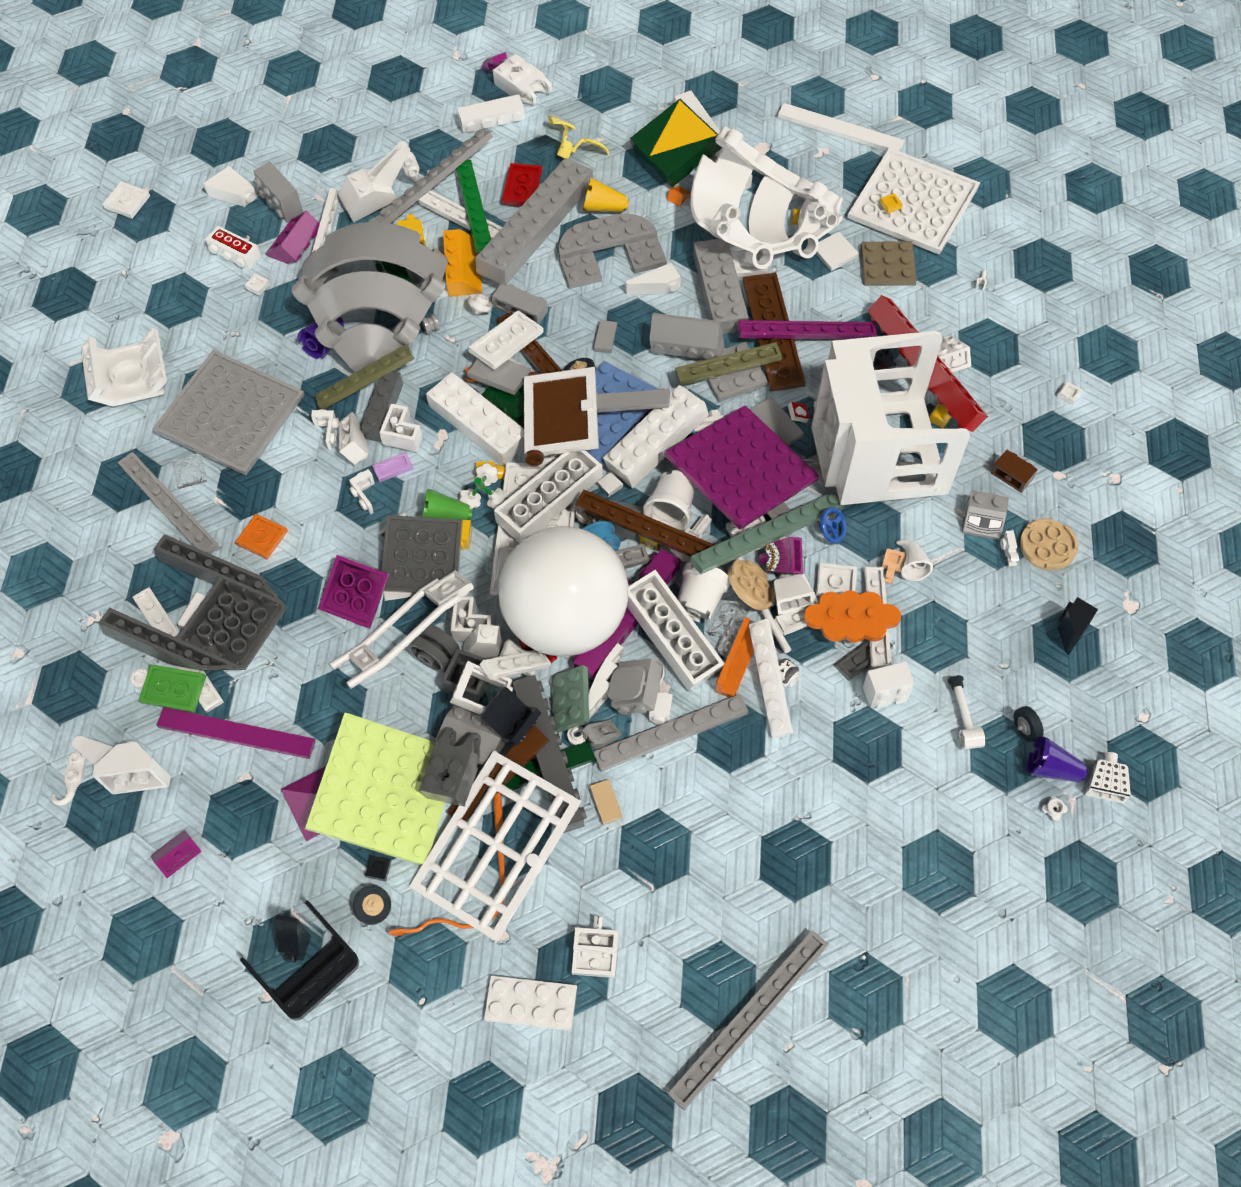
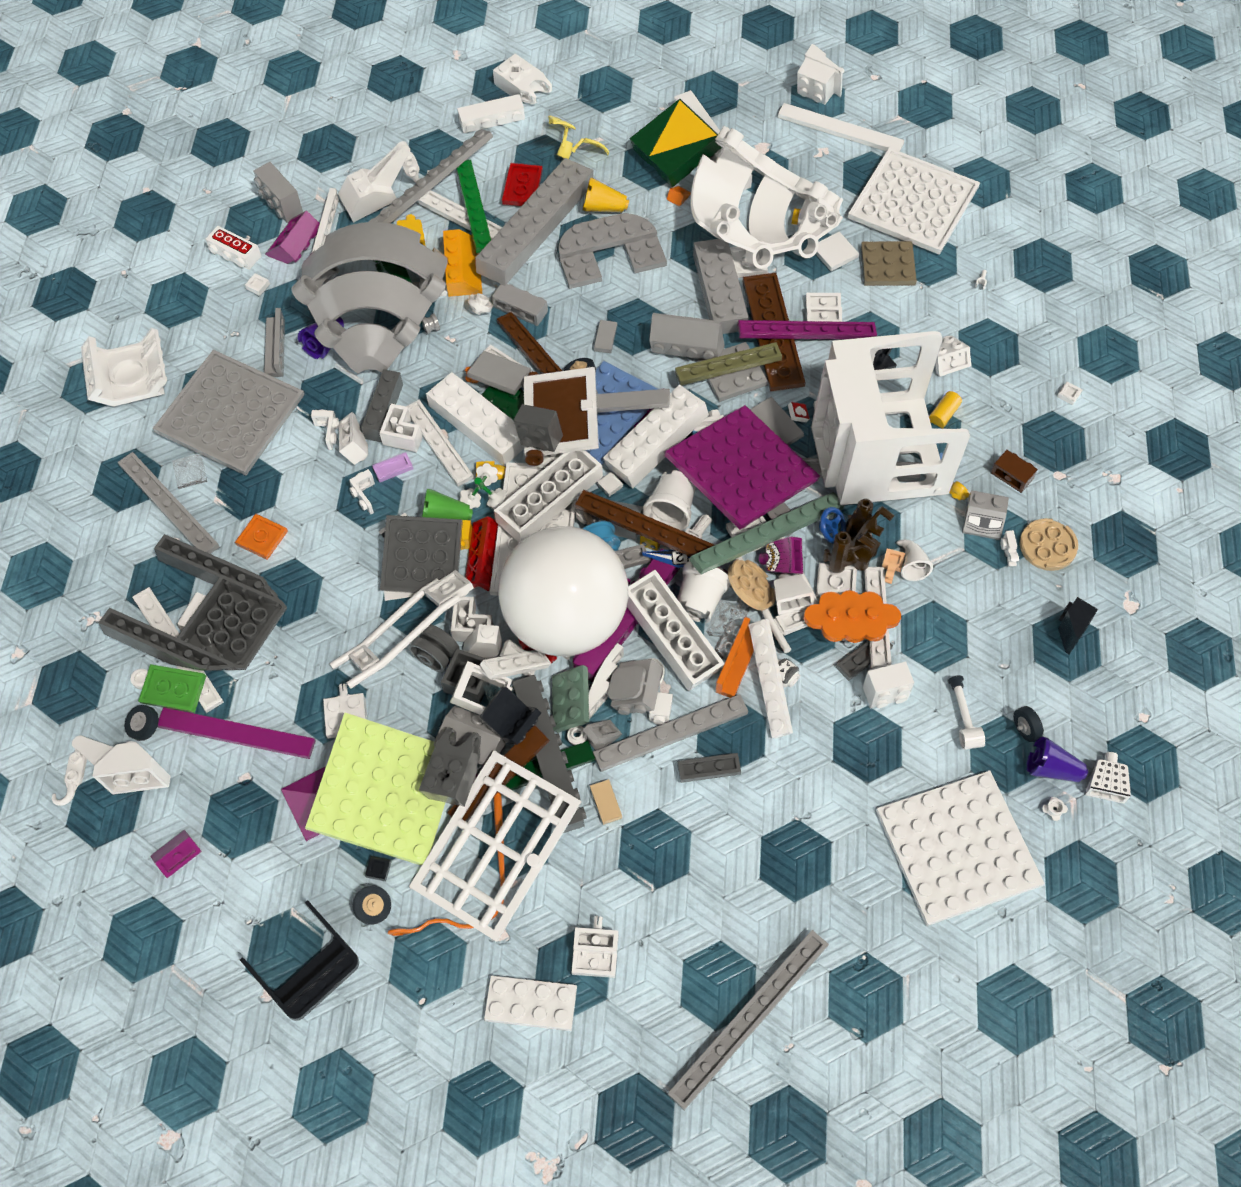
(126, 199): white plate -> none
(141, 722): none -> black wheel
(230, 187): white slope -> none
(275, 344): none -> light grey fence
(291, 938): black slope -> none
(336, 707): none -> white plate
(353, 591): magenta slope -> none
(364, 376): olive plate -> none
(440, 444): none -> white tile
(484, 552): none -> red fence
(494, 61): magenta slope -> none
(506, 340): white plate -> none
(538, 428): none -> dark grey brick
(658, 281): white slope -> none
(669, 557): none -> sticker
(709, 767): none -> dark grey plate
(819, 76): none -> white piece
(823, 307): none -> white slope
(857, 543): none -> dark brown piece
(890, 203): yellow tile -> none
(942, 381): red brick -> none
(959, 491): none -> yellow piece
(959, 848): none -> white plate

